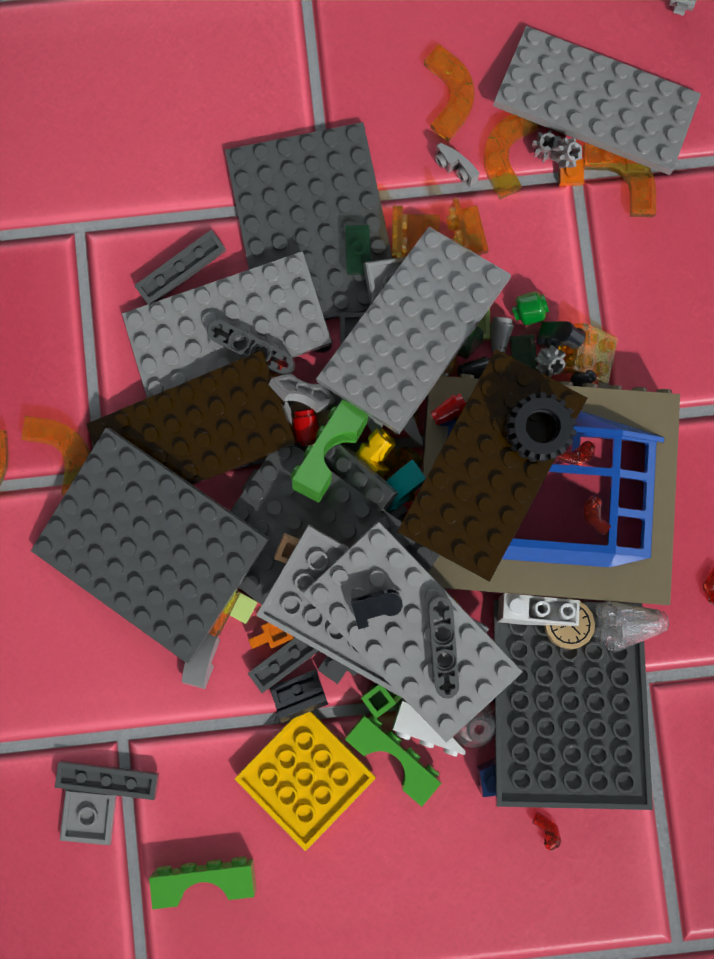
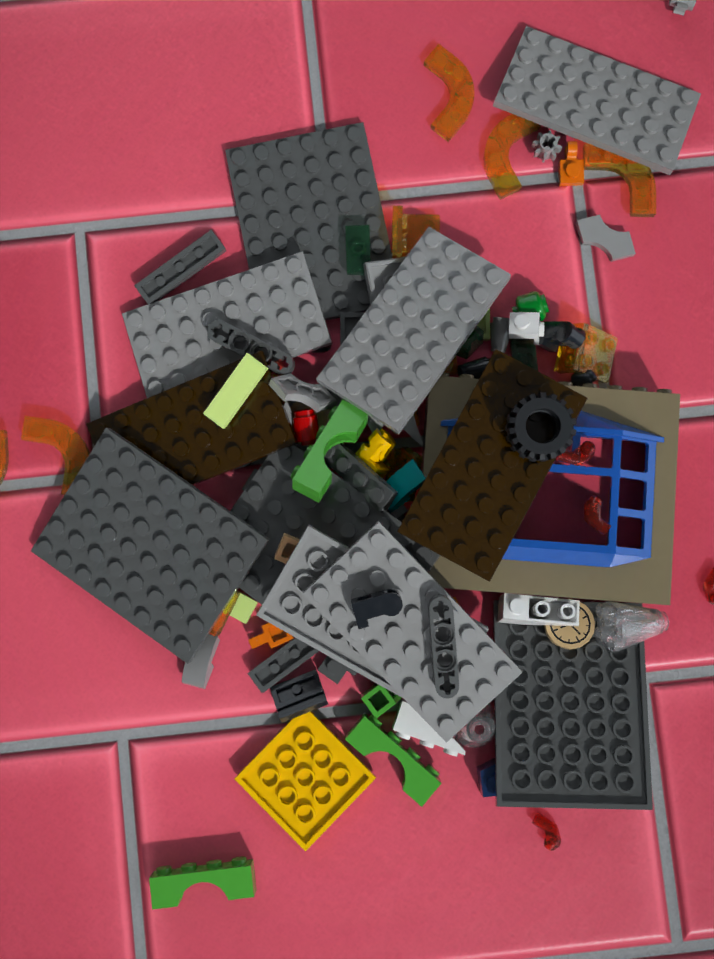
(88, 817): light grey tile -> none
(106, 780): dark grey plate -> none
(235, 390): none -> yellowish green tile
(449, 409): red cone -> none
(451, 159): light grey slope -> none
(467, 227): clear yellow bracket -> none
(526, 326): none -> white bracket
(550, 361): light grey gear -> none
(567, 152): light grey gear -> none
(596, 233): none -> light grey tile

